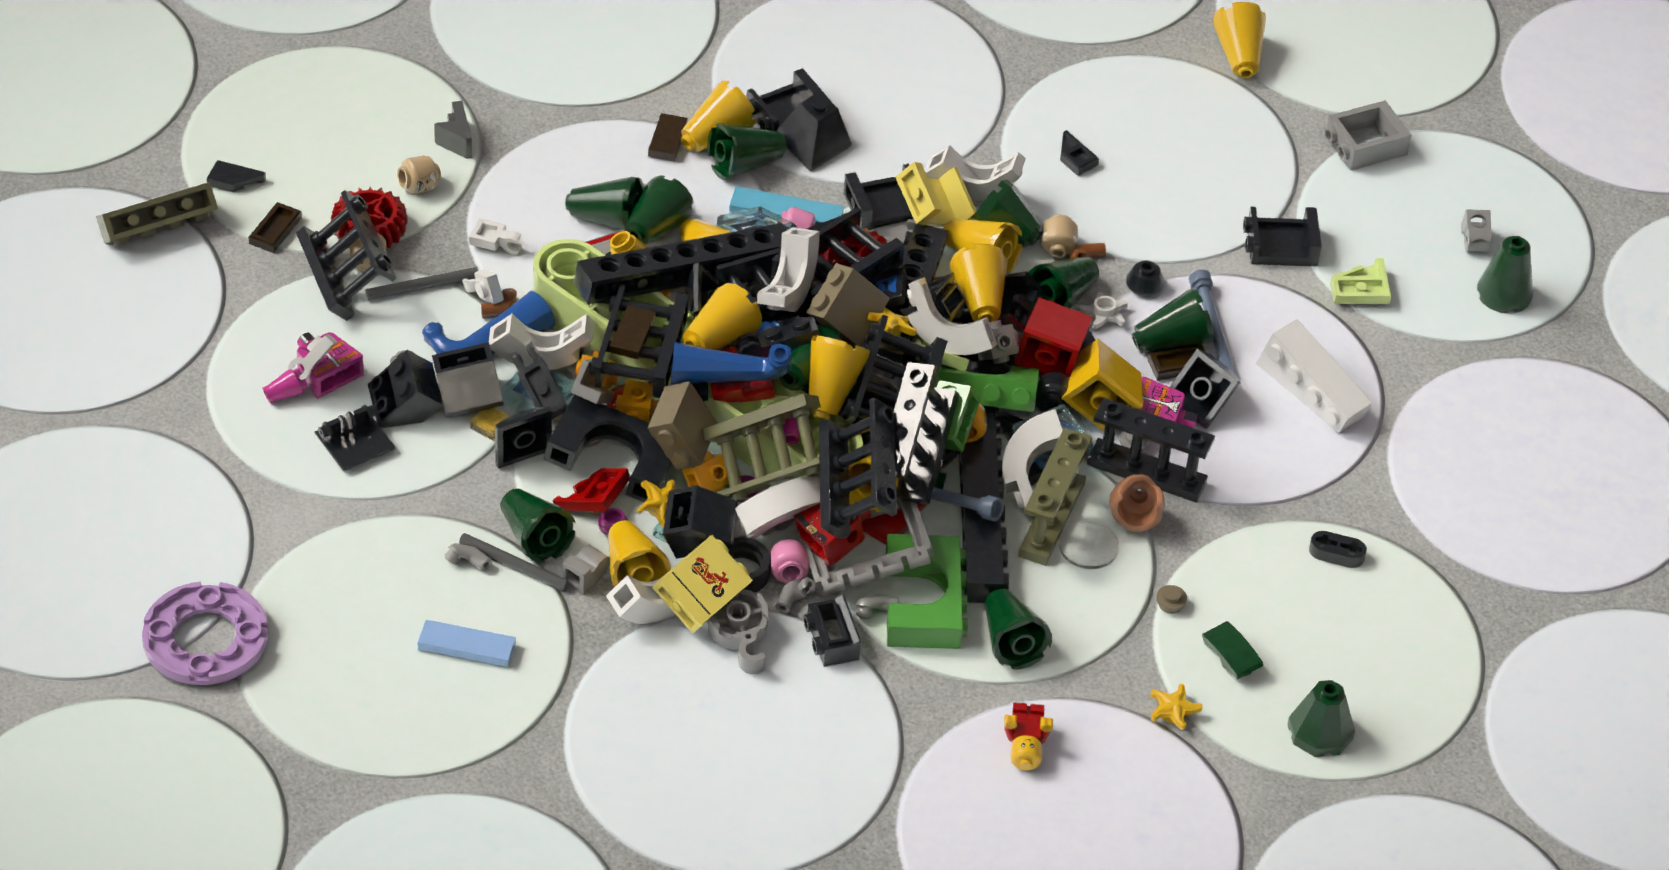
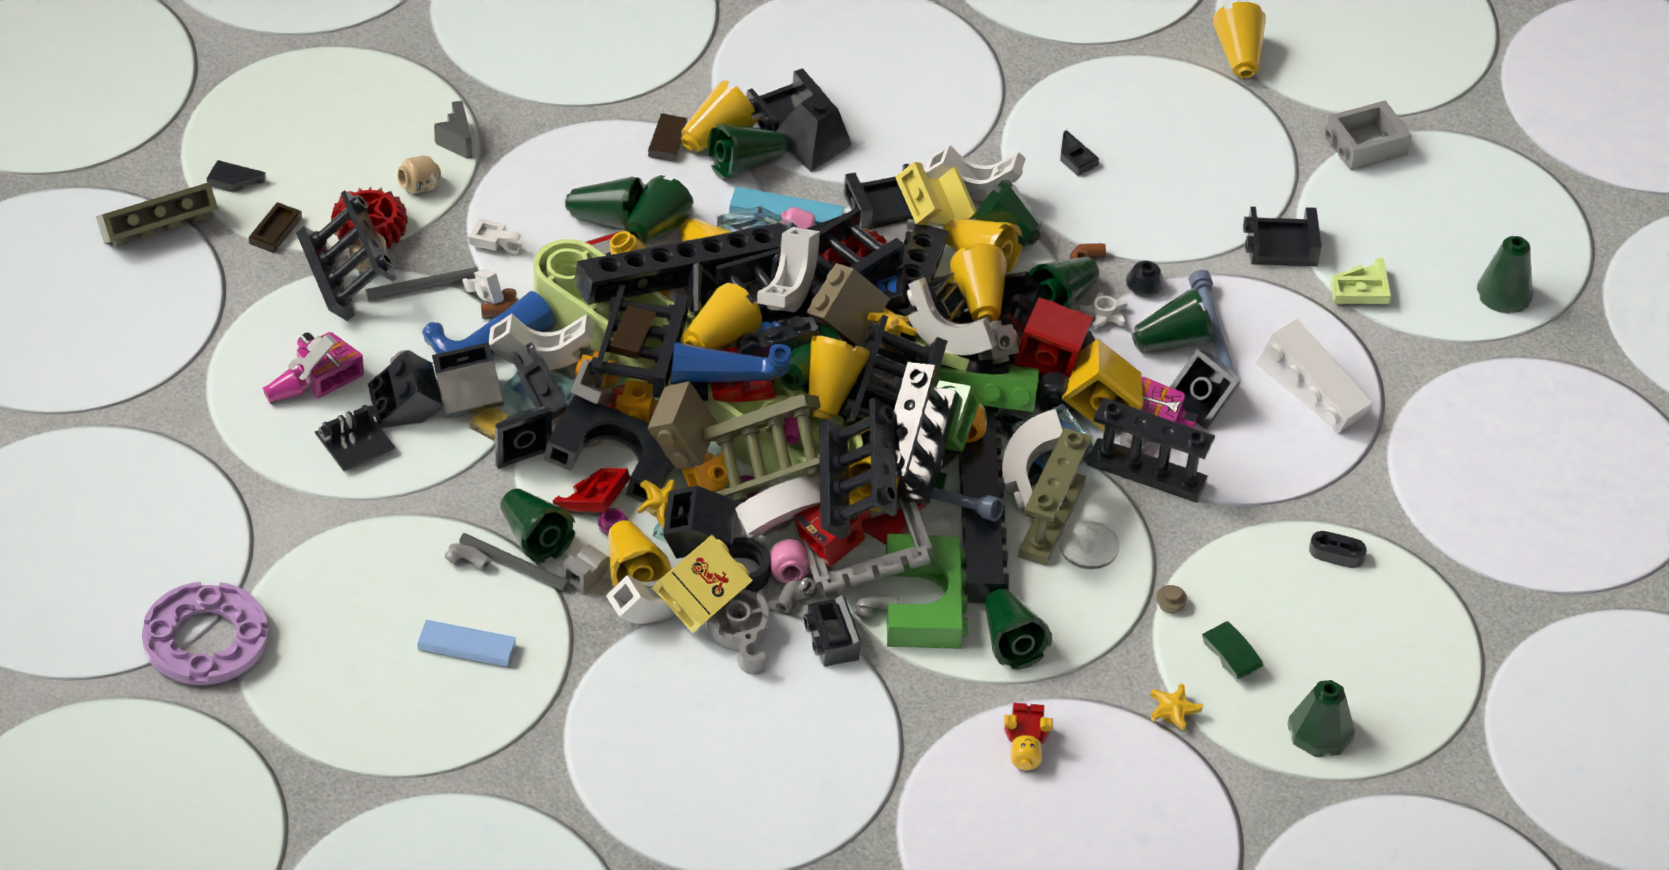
(1059, 235): tan head -> none
(1134, 508): nougat piece -> none
(1169, 363): dark brown tile -> none
(1477, 234): light grey leg -> none

